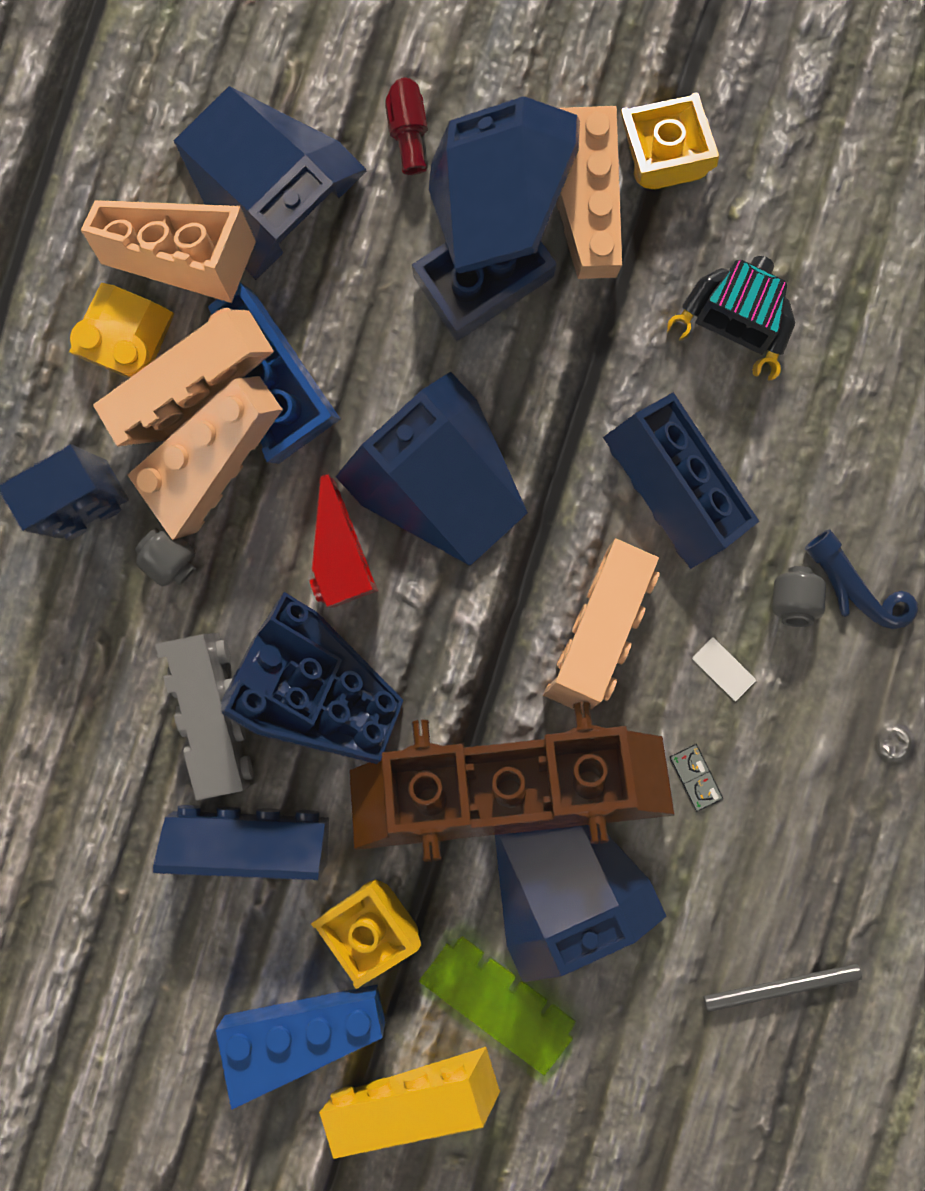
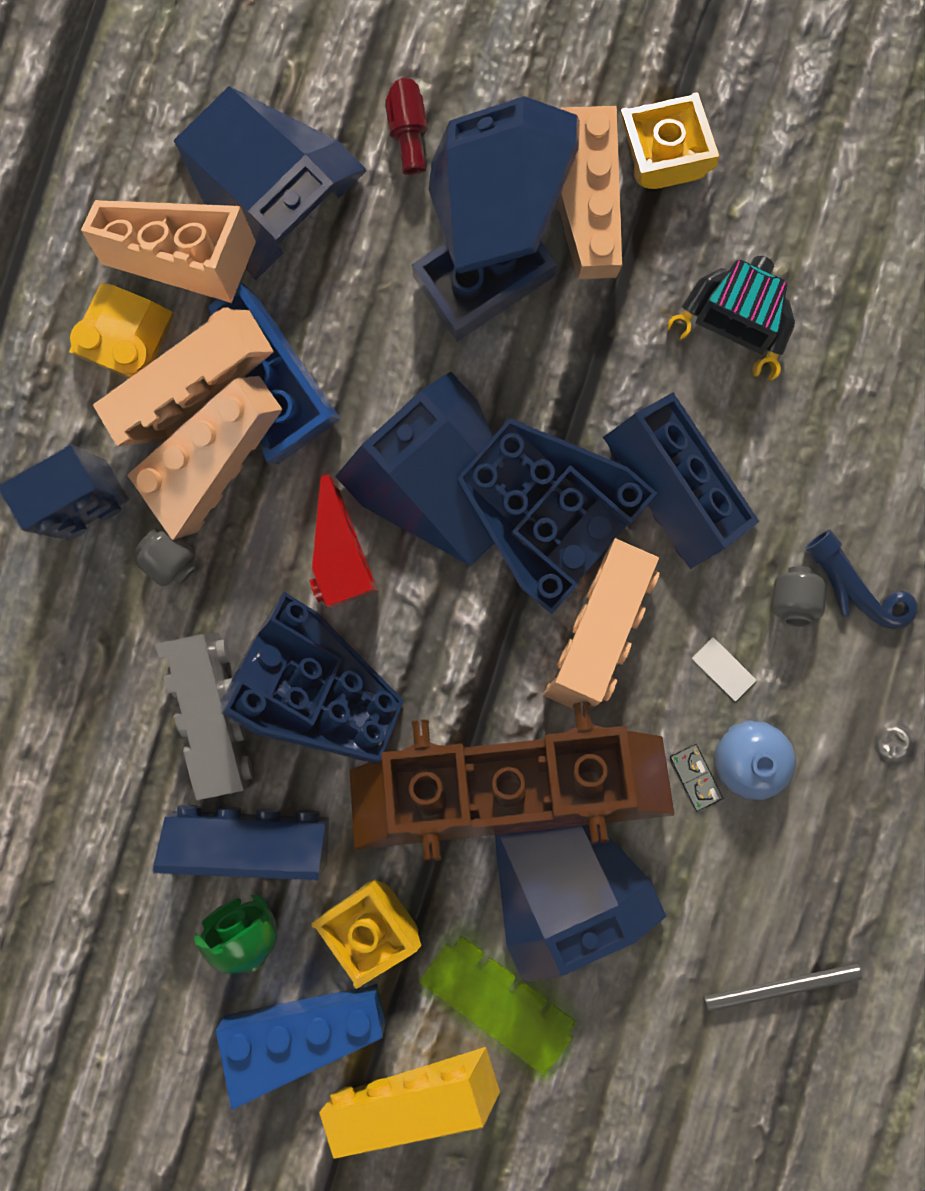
(238, 935): none -> green cylinder
(550, 506): none -> dark blue wedge
(755, 760): none -> medium blue cylinder

